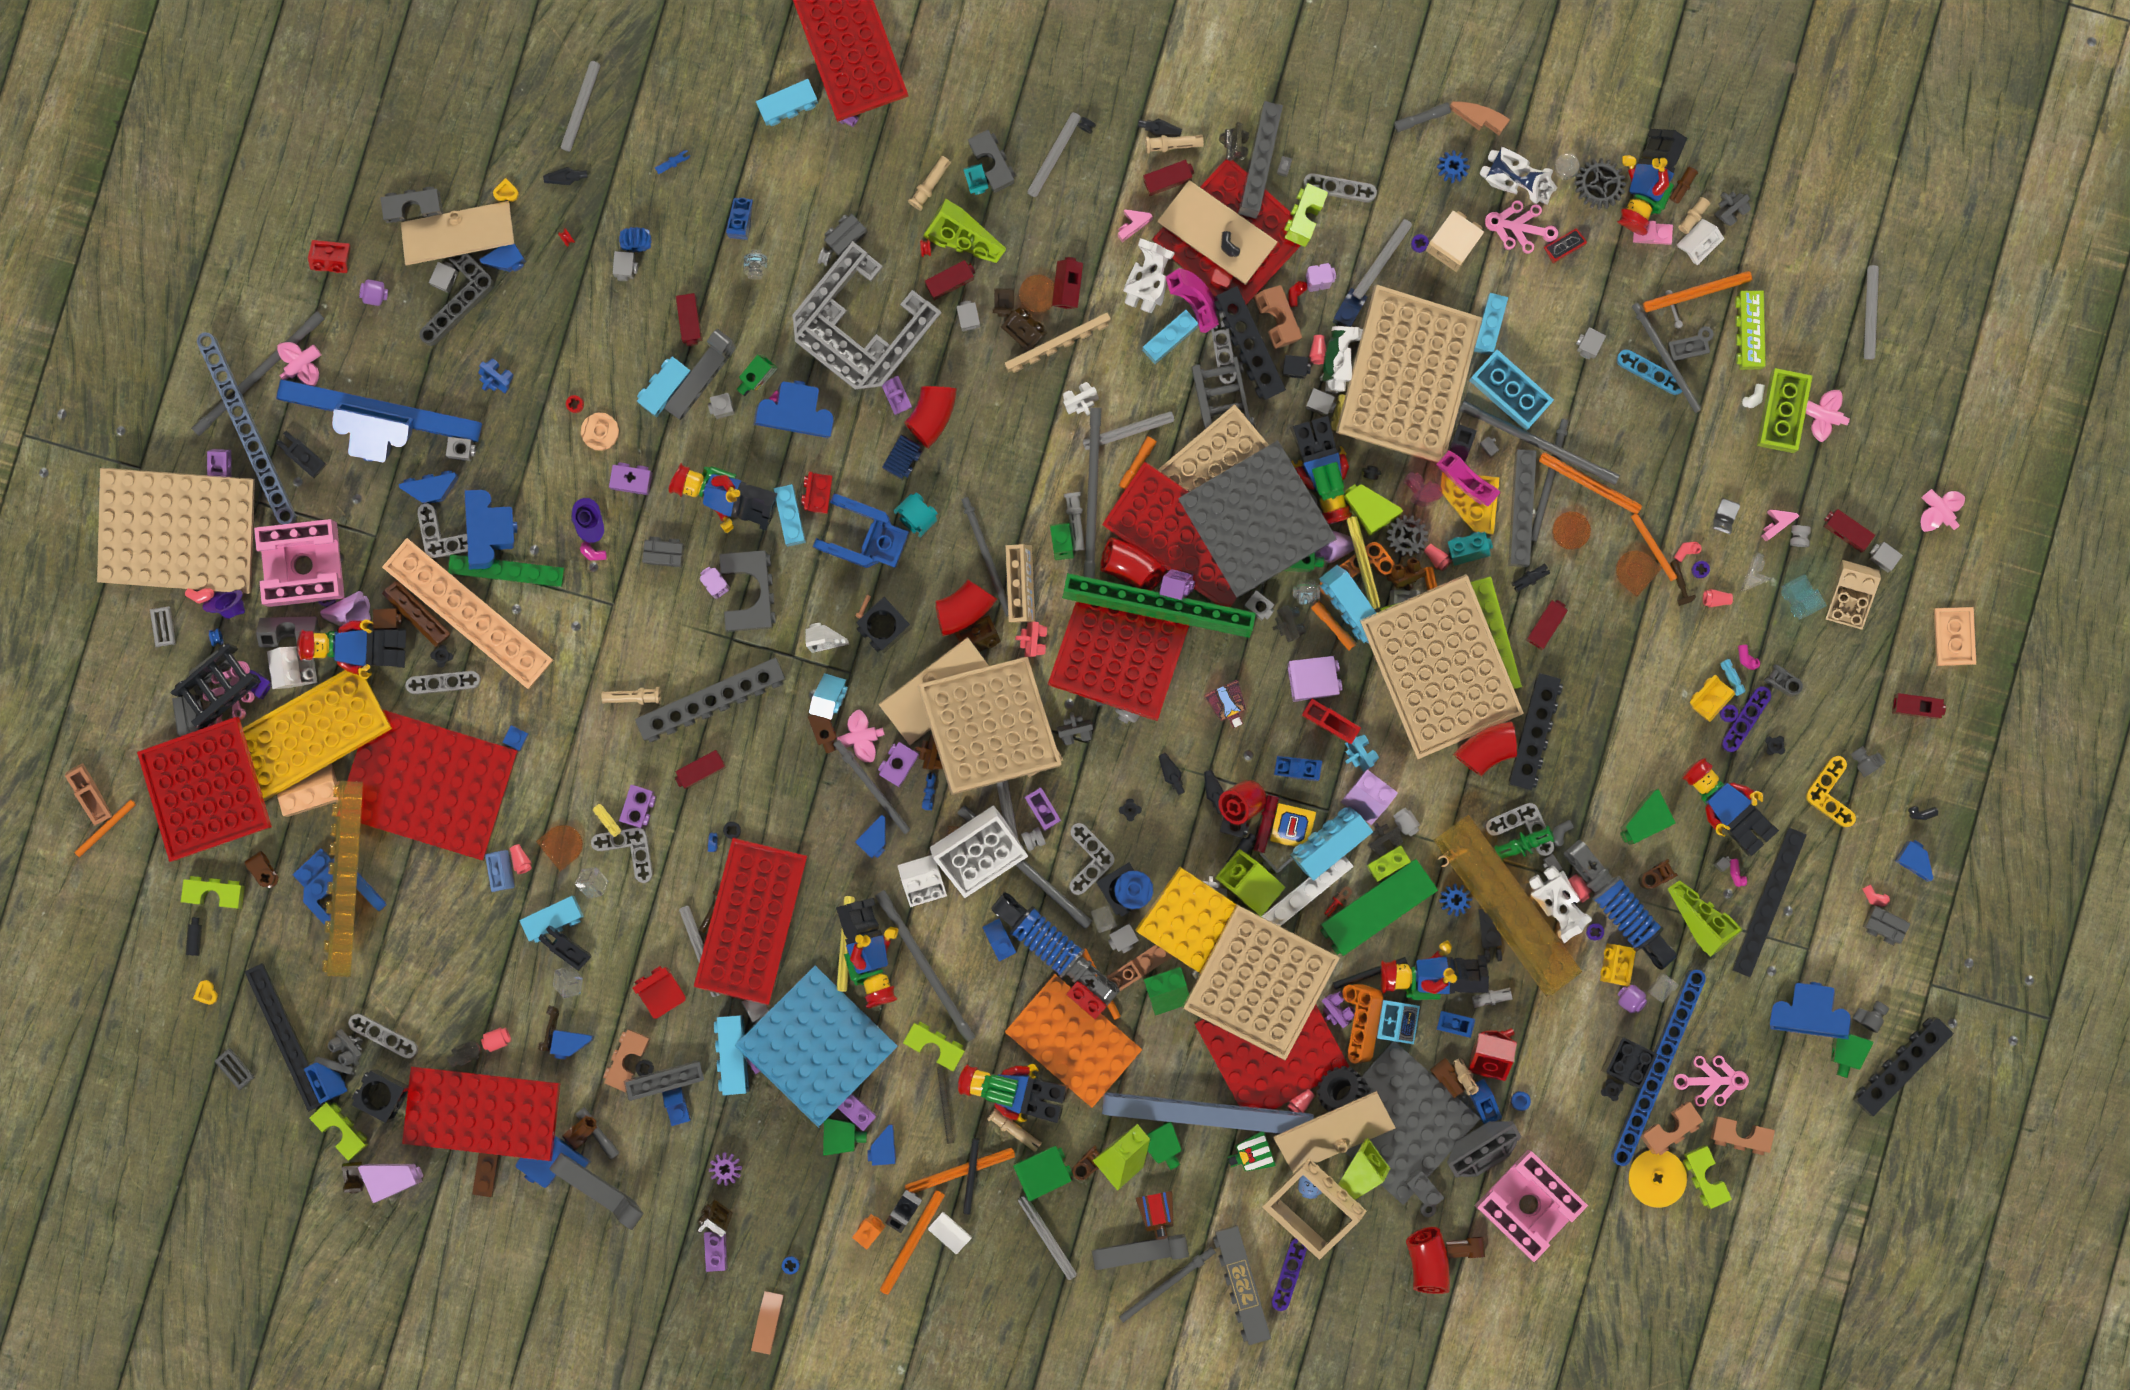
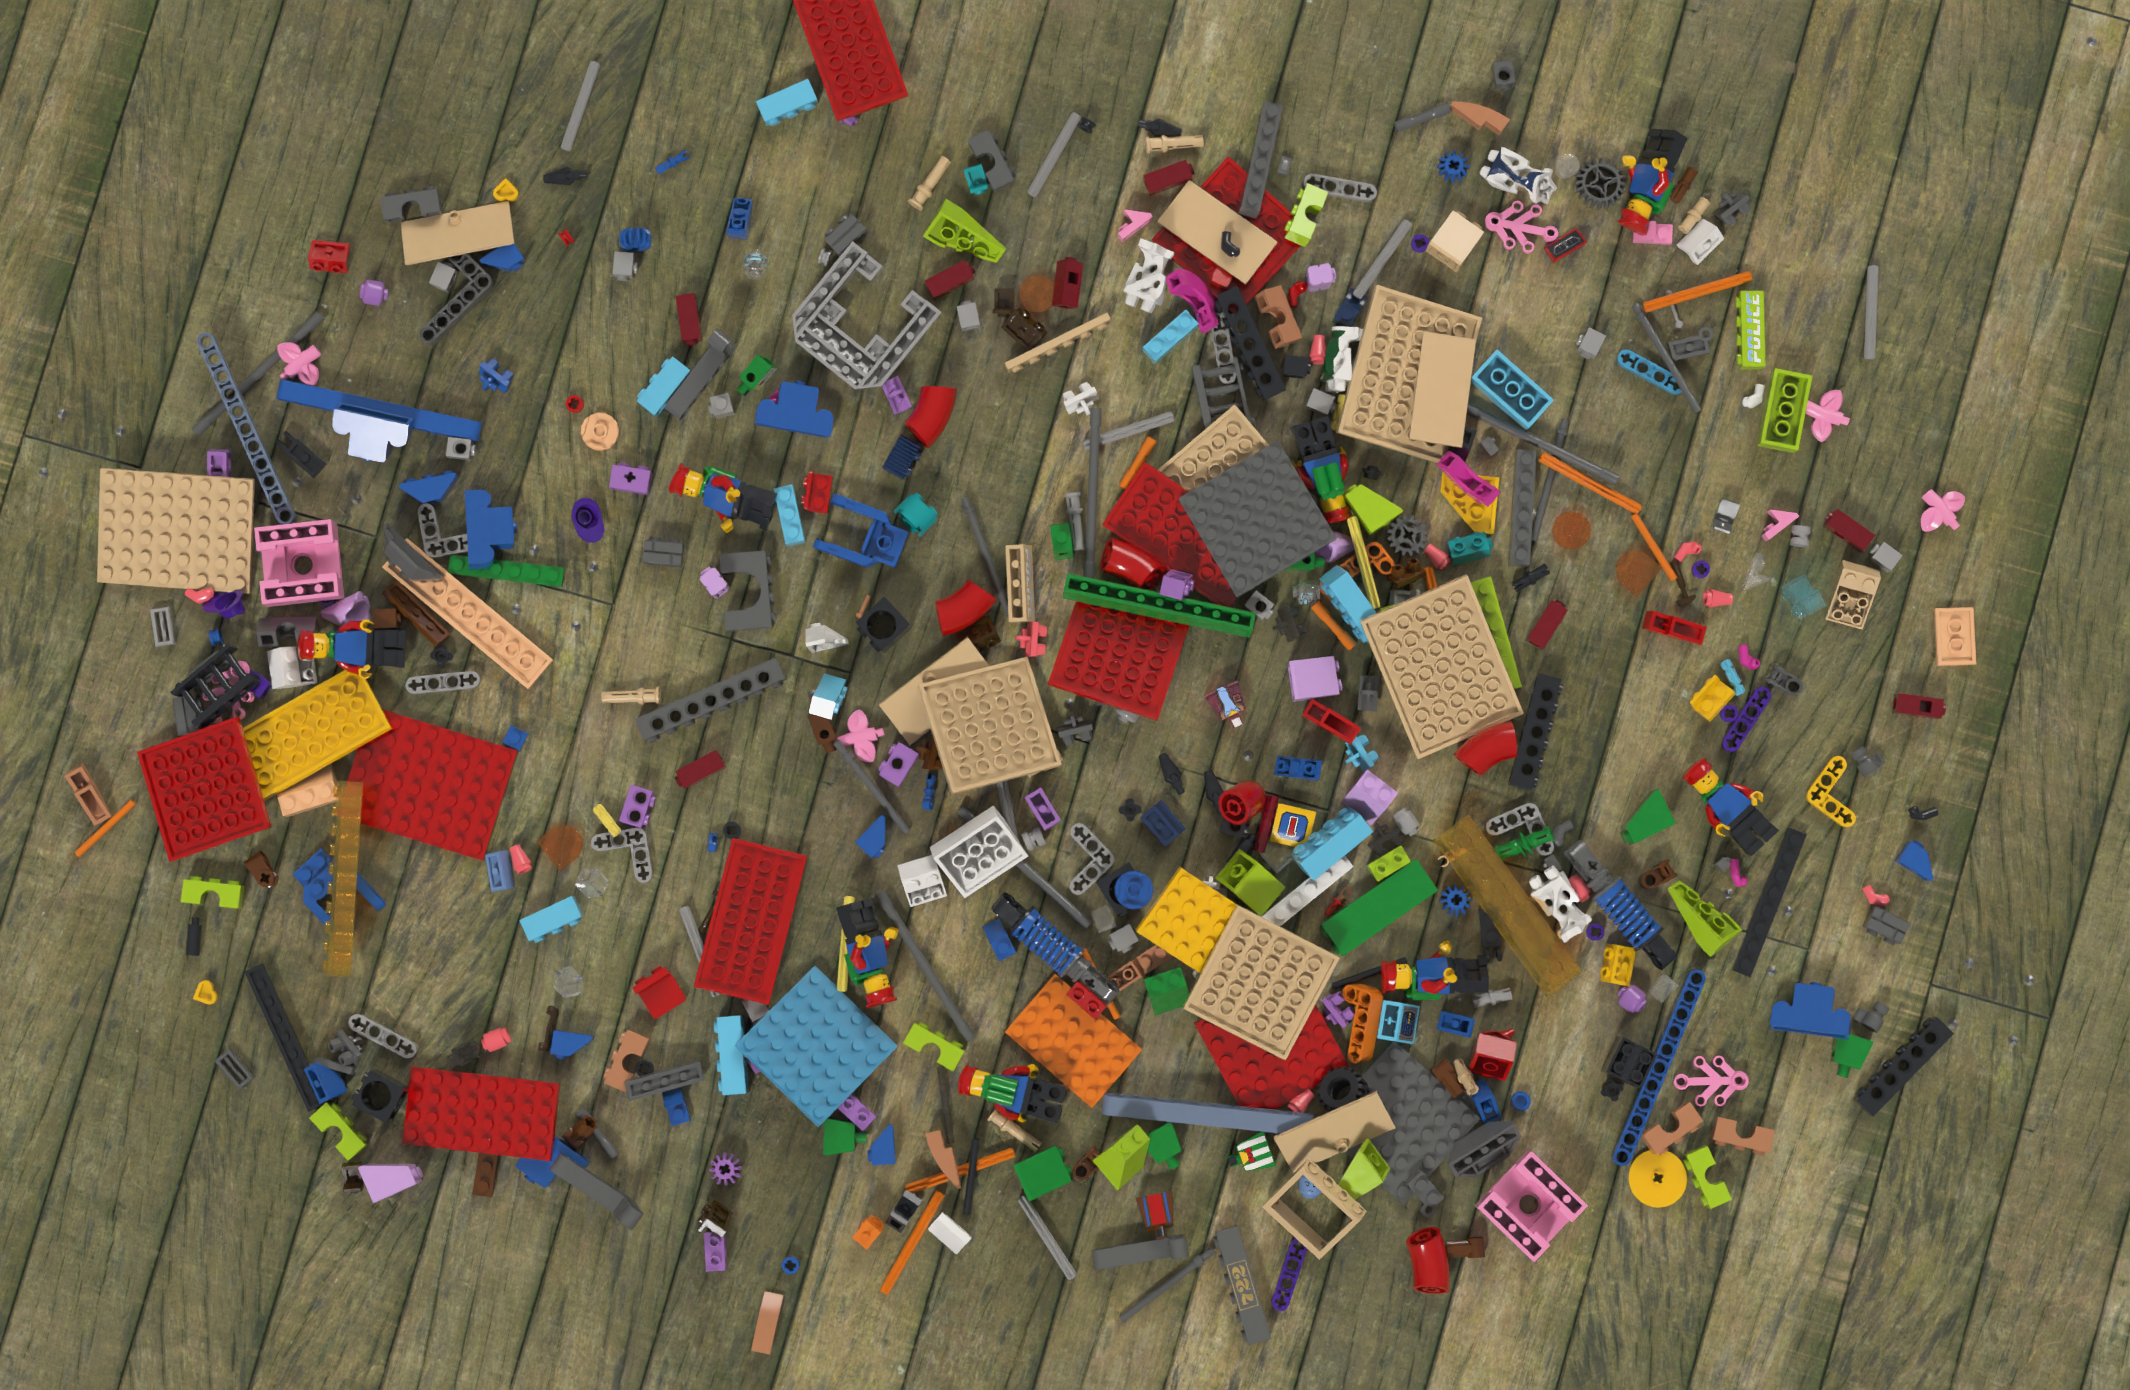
(403, 555): none -> dark grey wedge
(565, 948): black hinge -> none
(591, 554): dark pink arm -> none
(925, 247): red bush -> none
(944, 1157): none -> nougat slope
(1162, 823): none -> dark blue plate
(1233, 142): clear smoke hips -> none
(1368, 693): none -> dark grey hips
(1423, 494): clear pink brick -> none
(1442, 389): none -> tan piece
(1490, 324): medium azure brick -> none
(1503, 67): none -> dark grey brick
(1674, 627): none -> red slope
(1780, 745): black plate -> none

